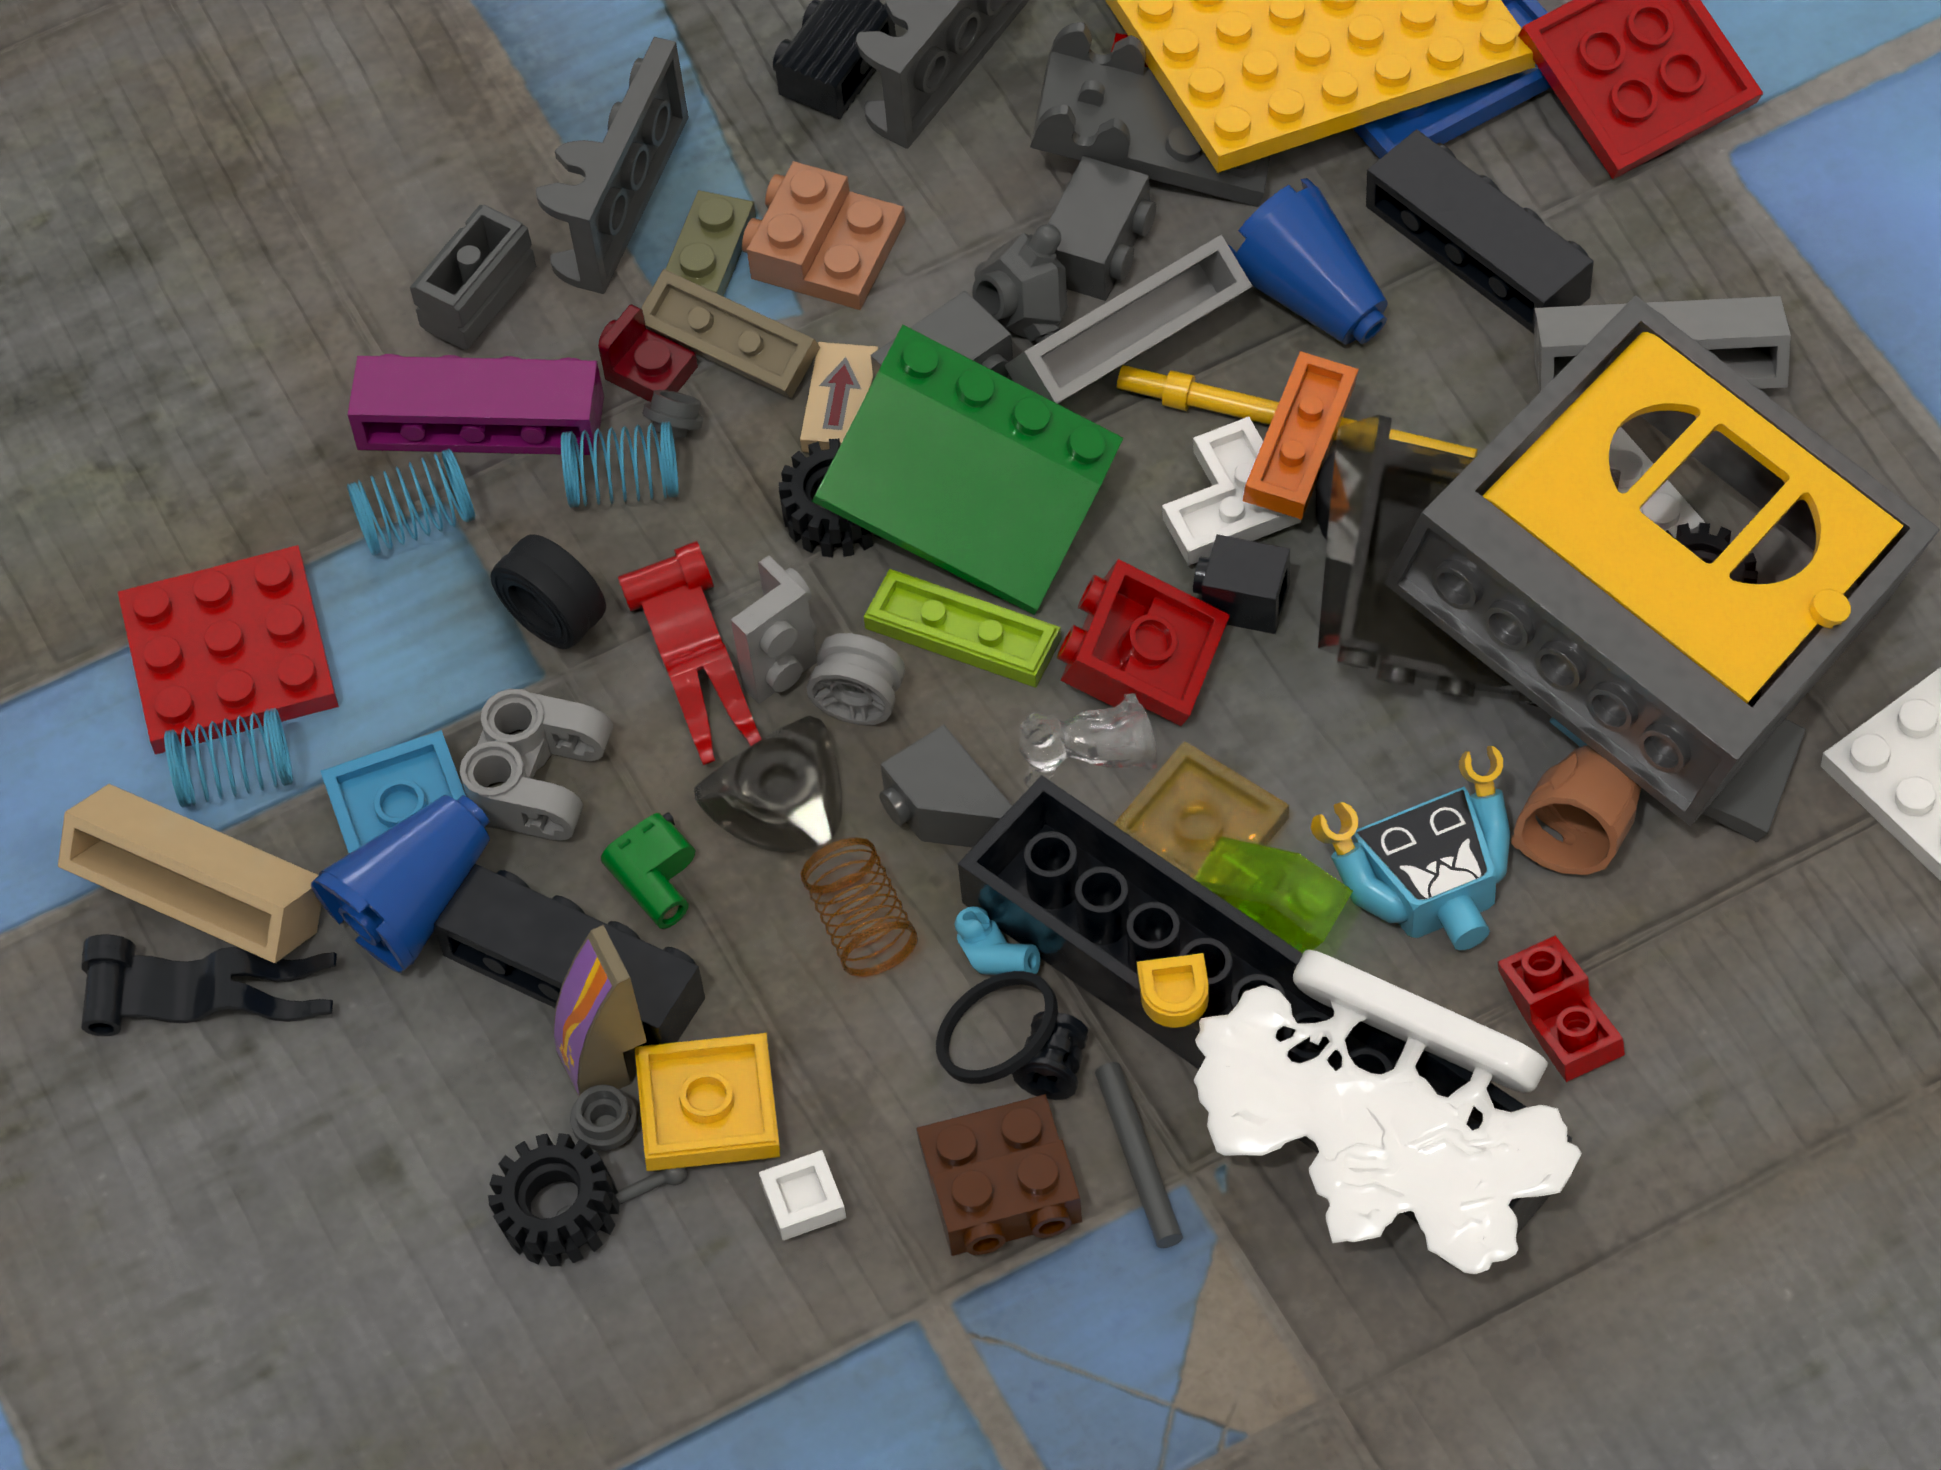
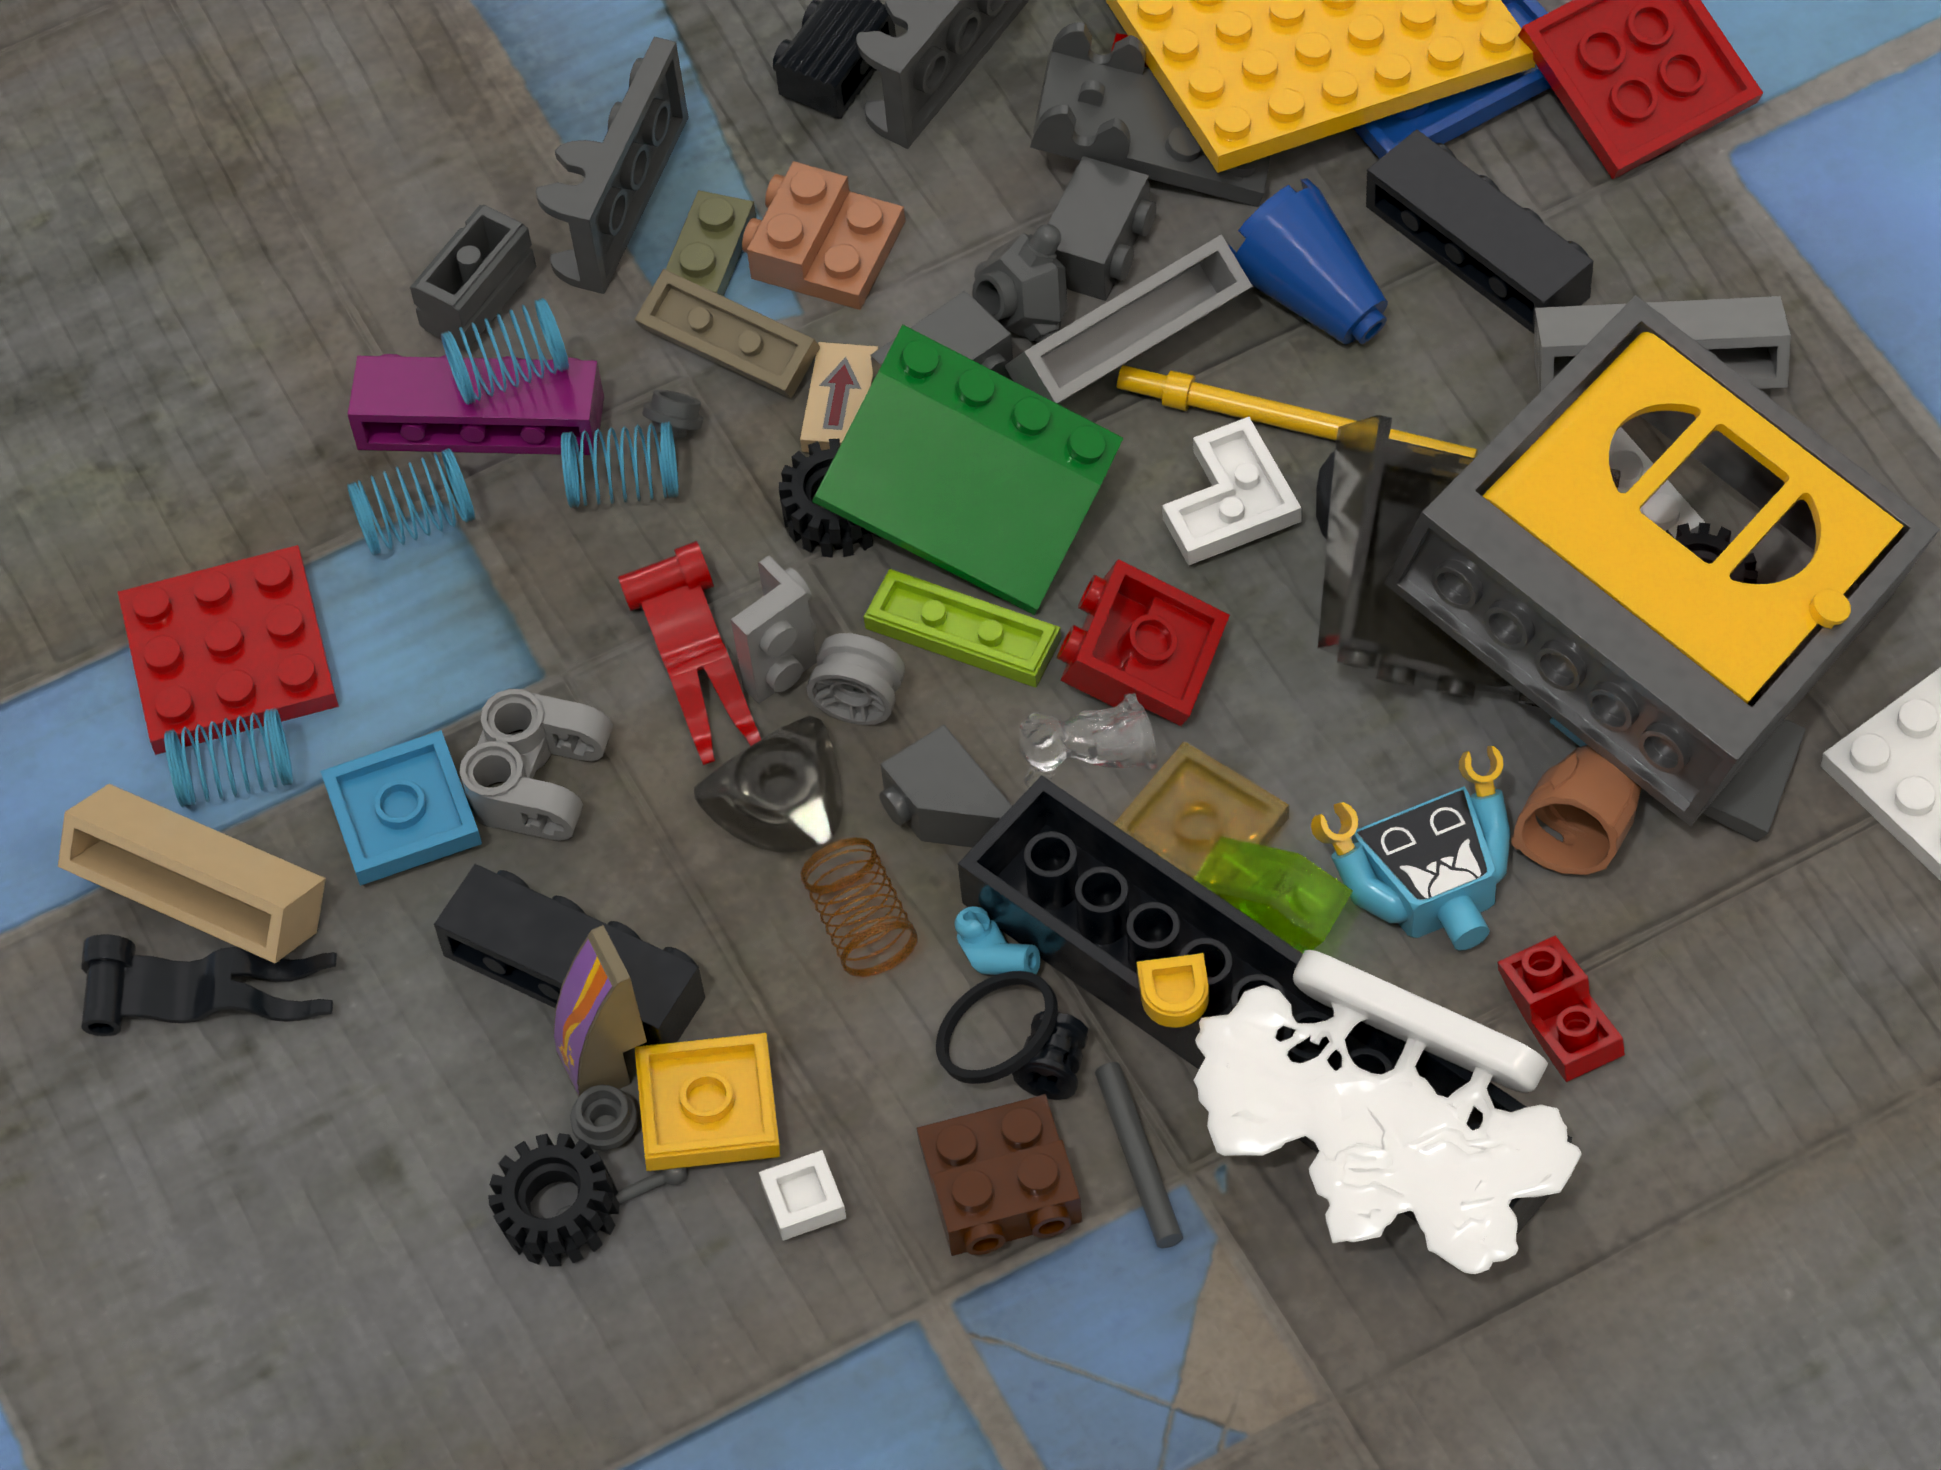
(404, 878): blue cone -> none
(548, 591): black tyre -> none
(552, 338): none -> medium azure piece
(642, 359): dark red bracket -> none
(646, 861): green piece -> none
(1245, 581): black brick -> none
(1300, 435): orange plate -> none

